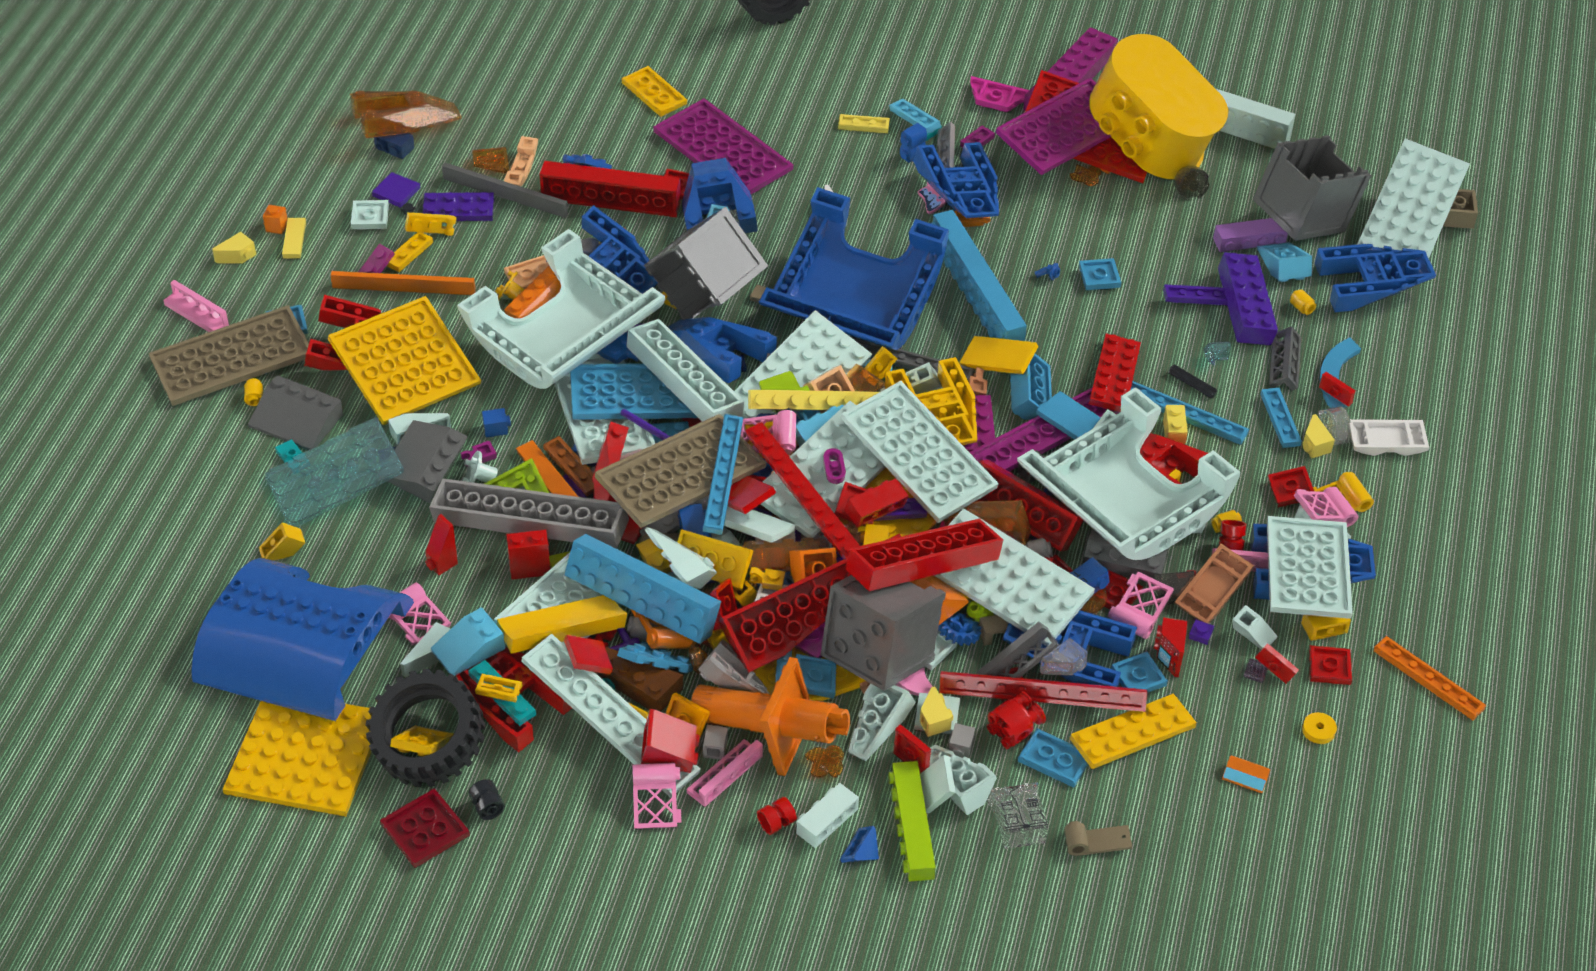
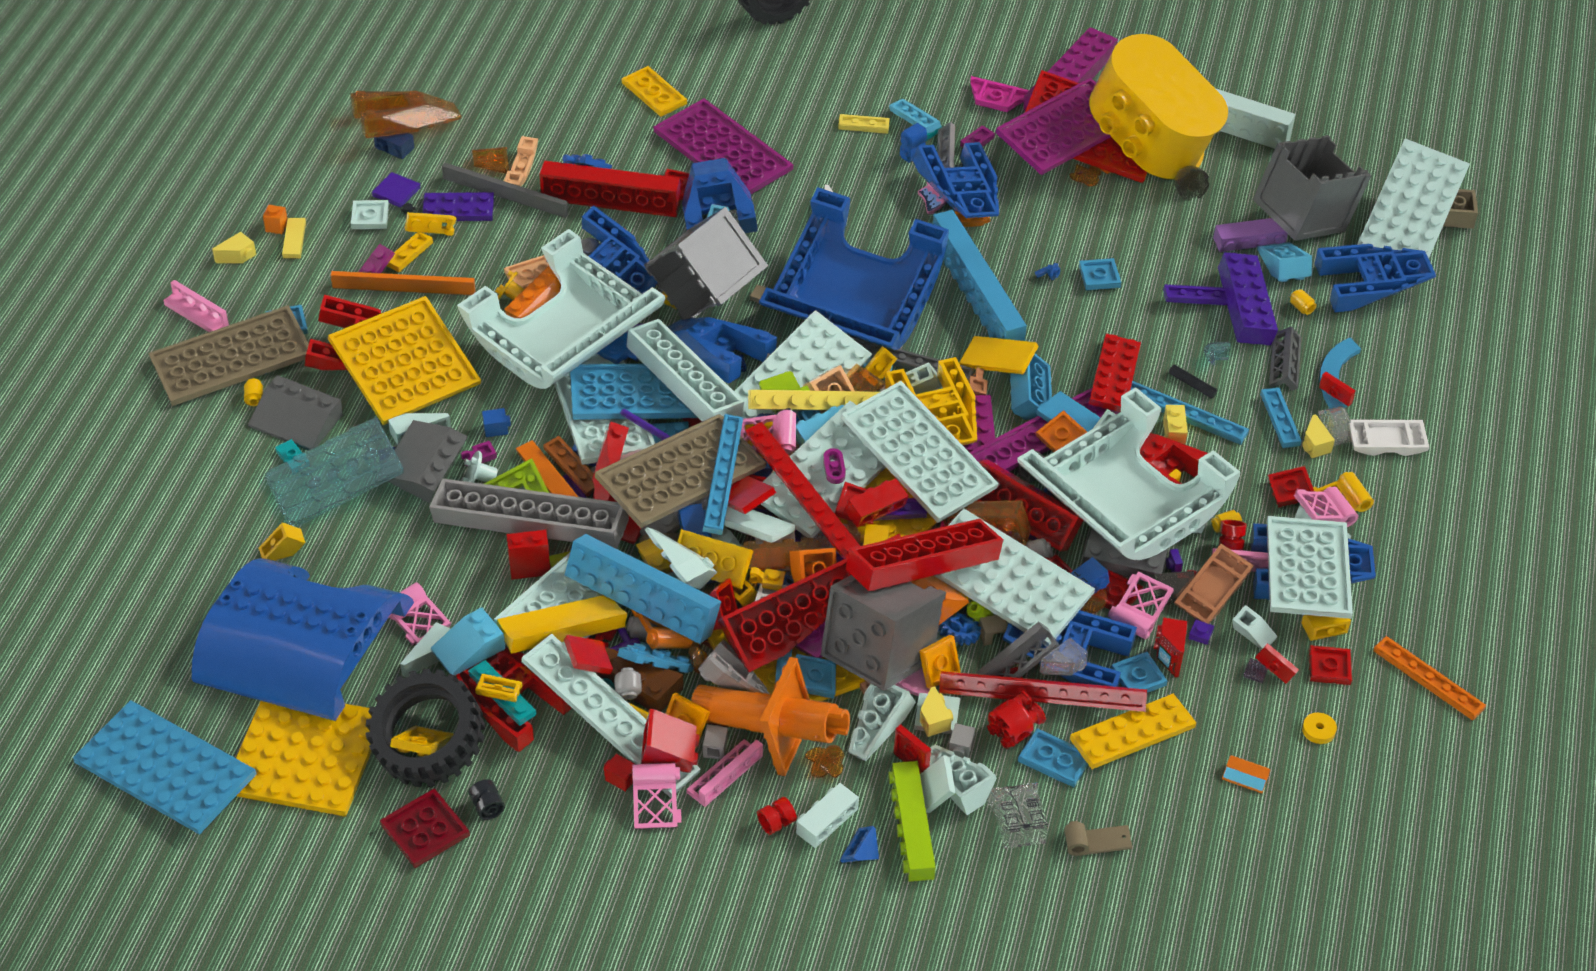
(165, 766): none -> dark azure plate
(441, 549): red slope -> none
(619, 772): none -> red brick
(628, 683): none -> light grey head
(937, 658): none -> light orange tile
(1060, 431): none -> orange tile
(1174, 561): none -> dark purple plate

